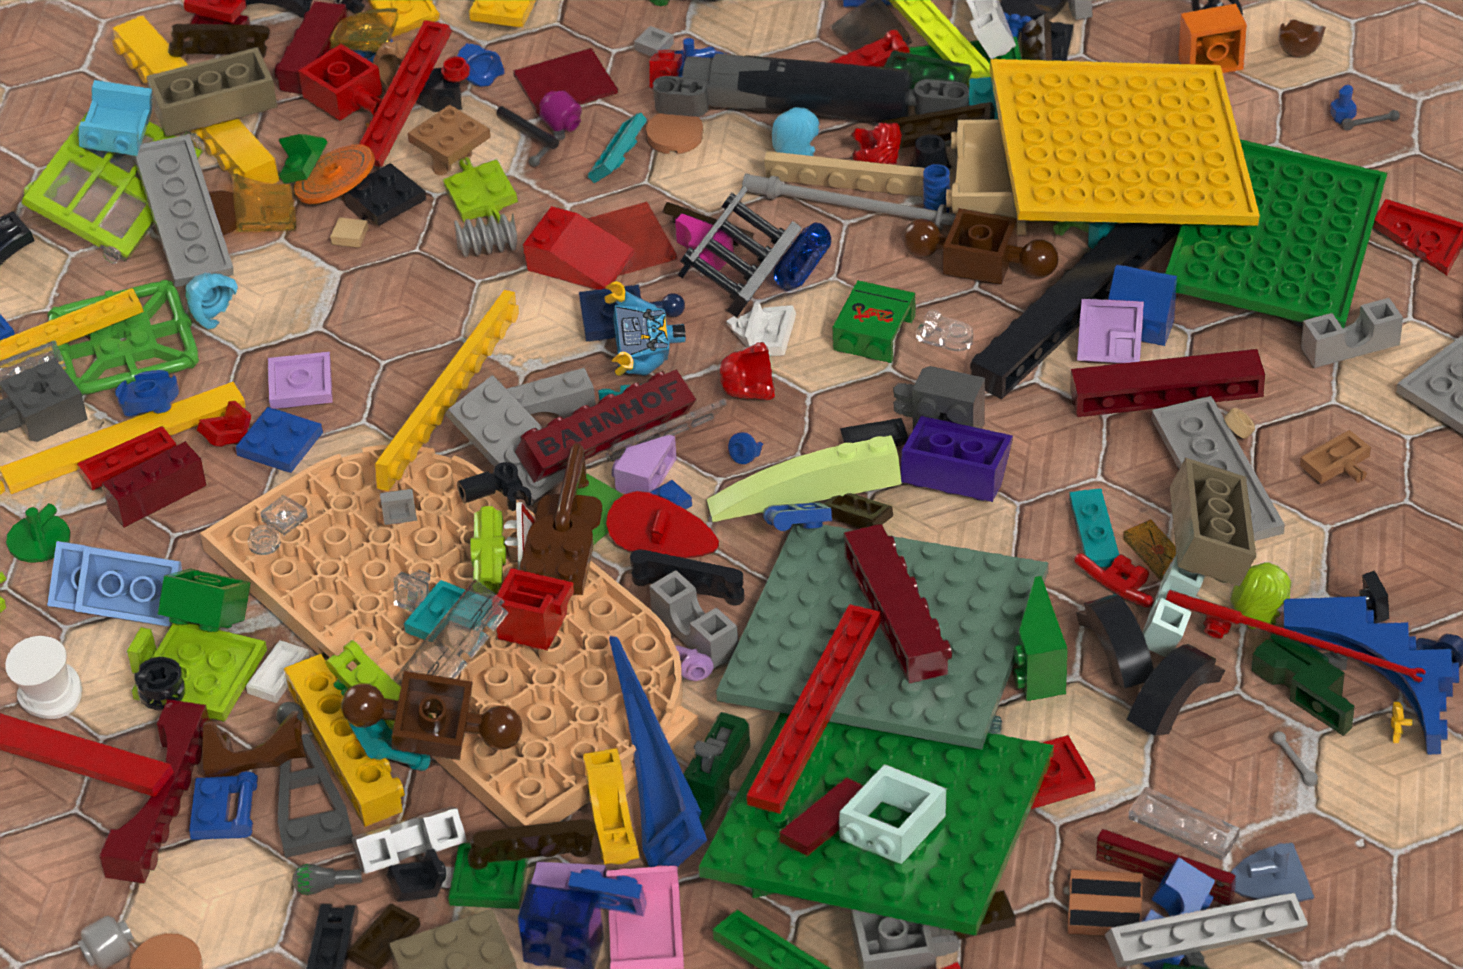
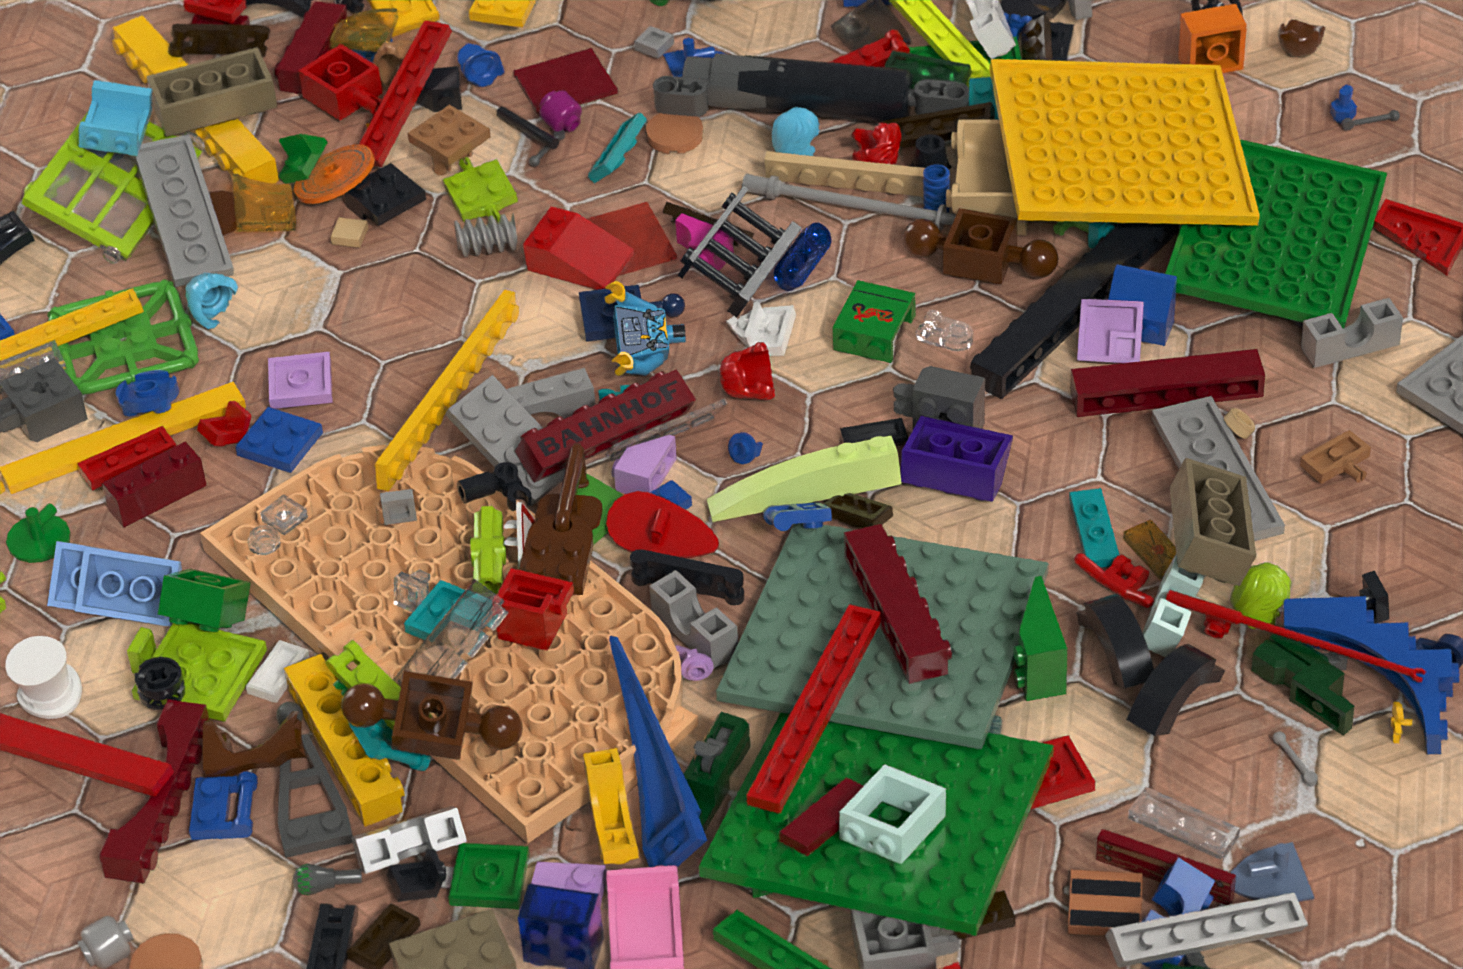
(455, 69): red plate -> none
(531, 841): dark brown plate -> none
(615, 895): blue plate -> none
(664, 64): red bracket -> none

